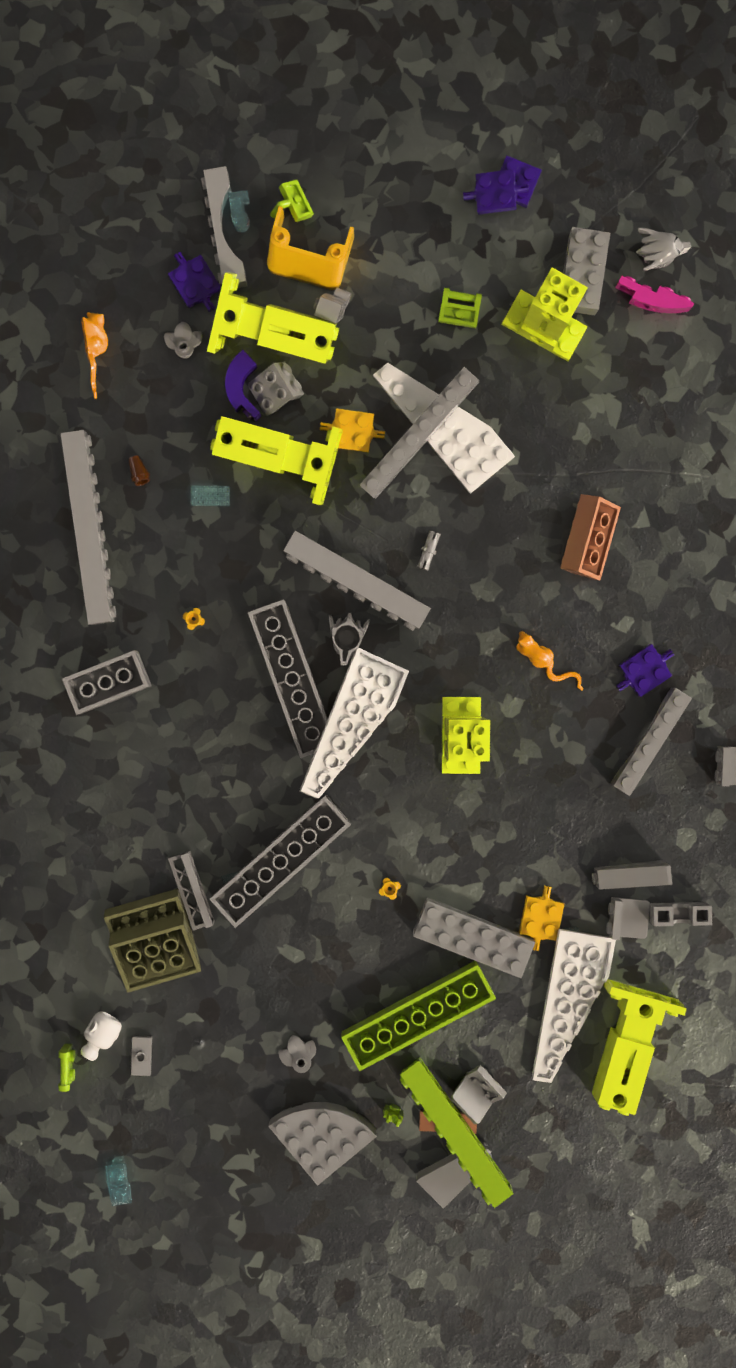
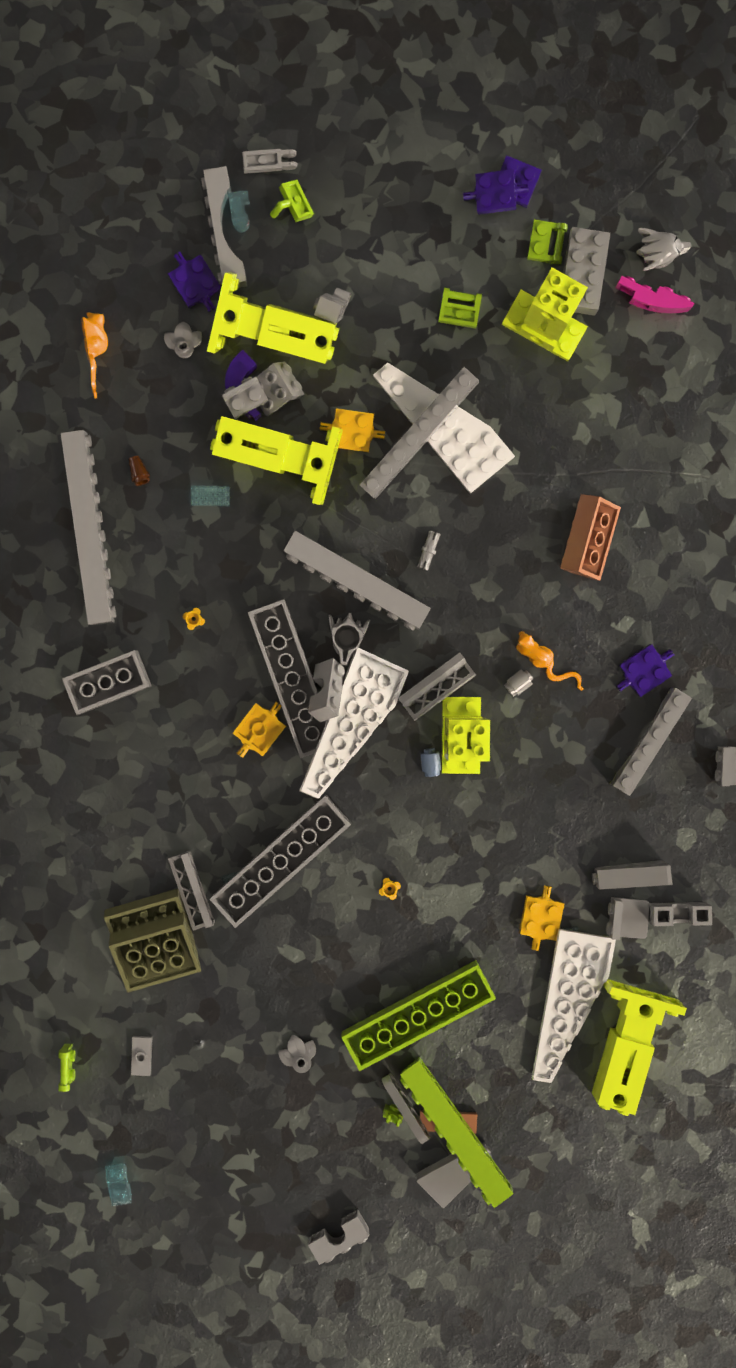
(100, 1034): white piece -> none
(244, 397): none -> light grey bracket
(259, 729): none -> yellow plate
(268, 160): none -> light grey hinge
(305, 265): yellow windscreen -> none
(322, 1136): light grey brick -> none
(327, 702): none -> light grey arch
(327, 1247): none -> light grey arch
(406, 1108): none -> light grey beam
(430, 762): none -> sand blue brick
(432, 681): none -> light grey fence
(473, 937): light grey brick -> none
(477, 1093): light grey bracket -> none
(518, 682): none -> light grey brick
(541, 239): none -> lime plate

